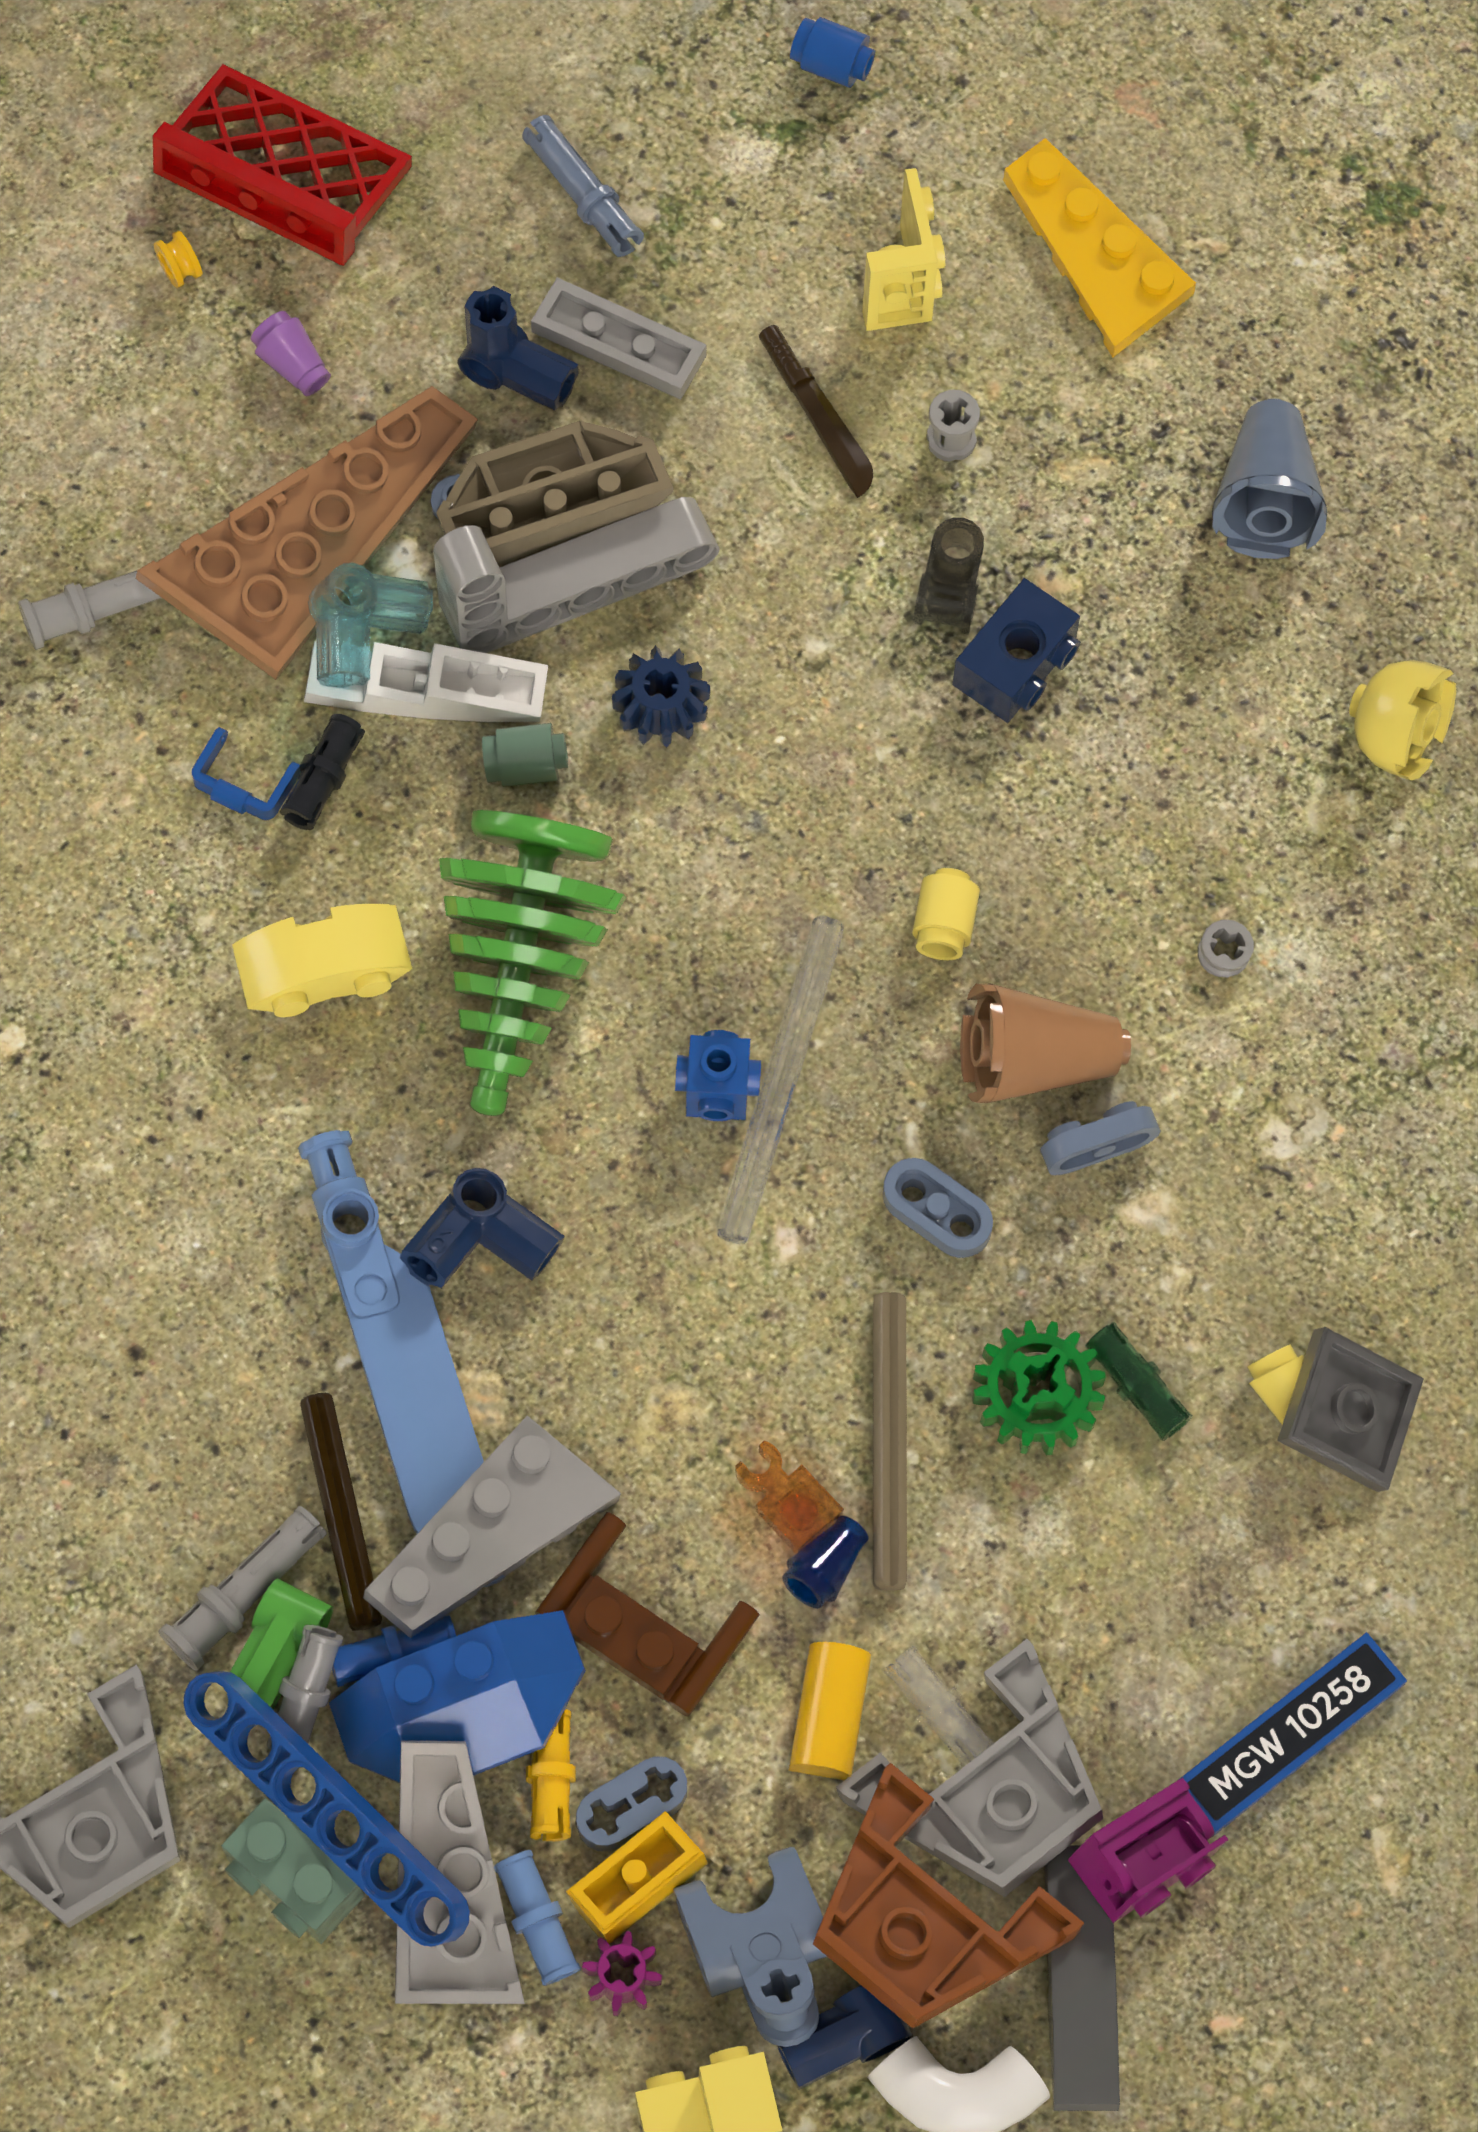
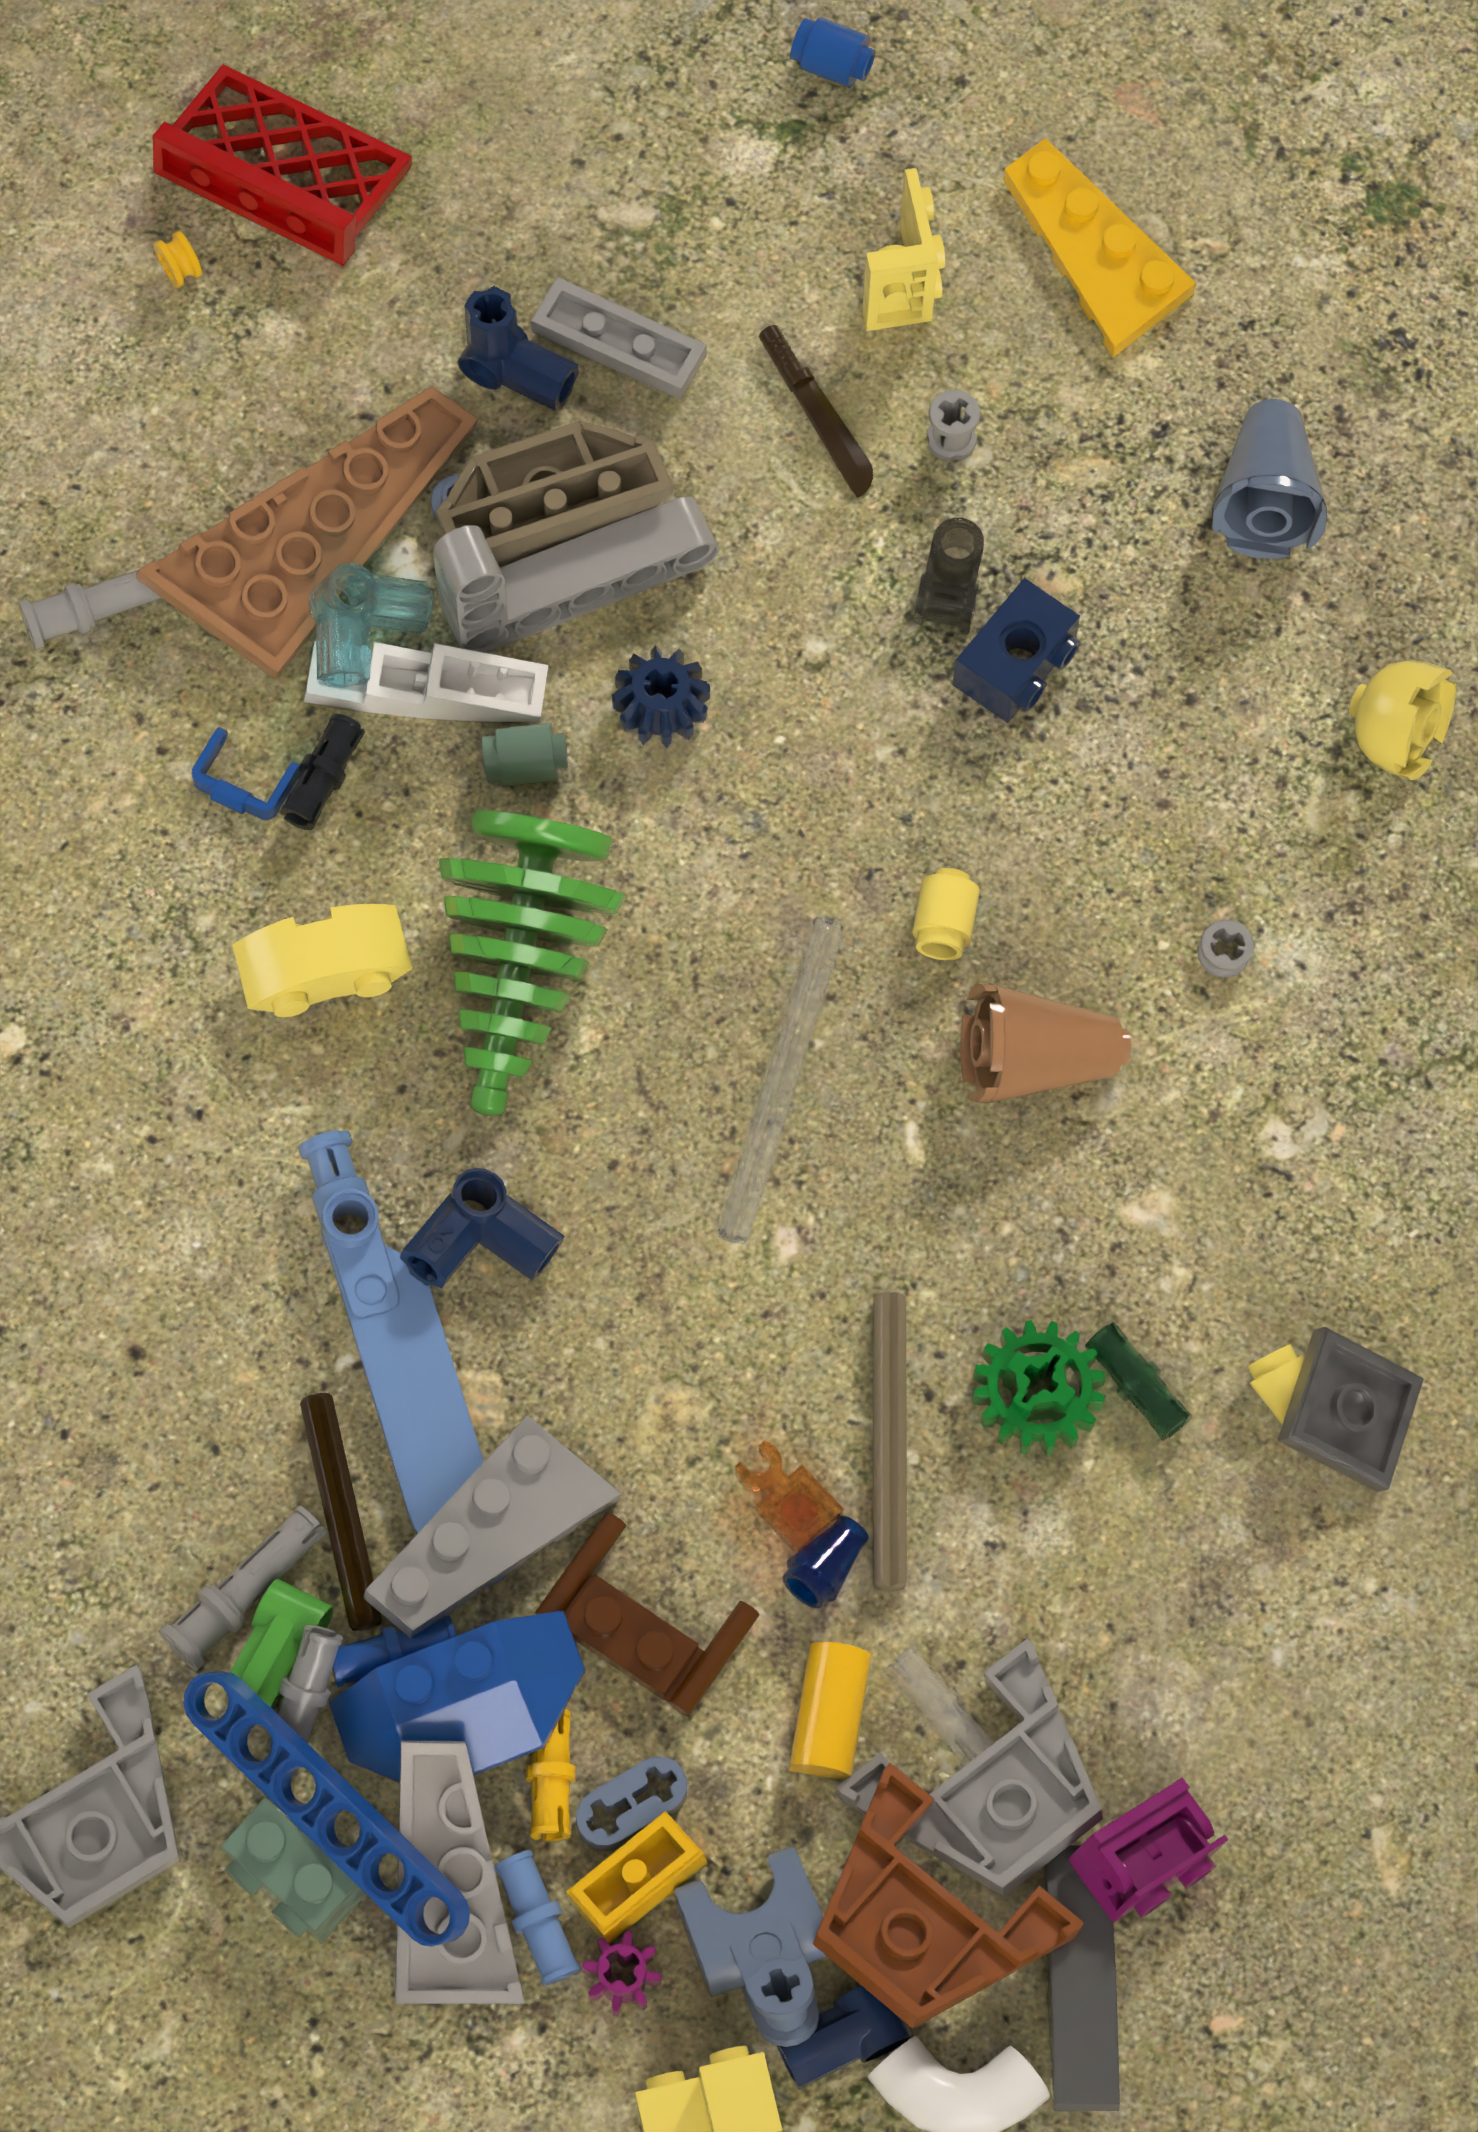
(289, 351): medium lavender cone -> none
(595, 201): sand blue pin -> none
(718, 1076): blue brick -> none
(942, 1205): sand blue plate -> none
(1117, 1133): sand blue plate -> none
(1293, 1731): tile -> none

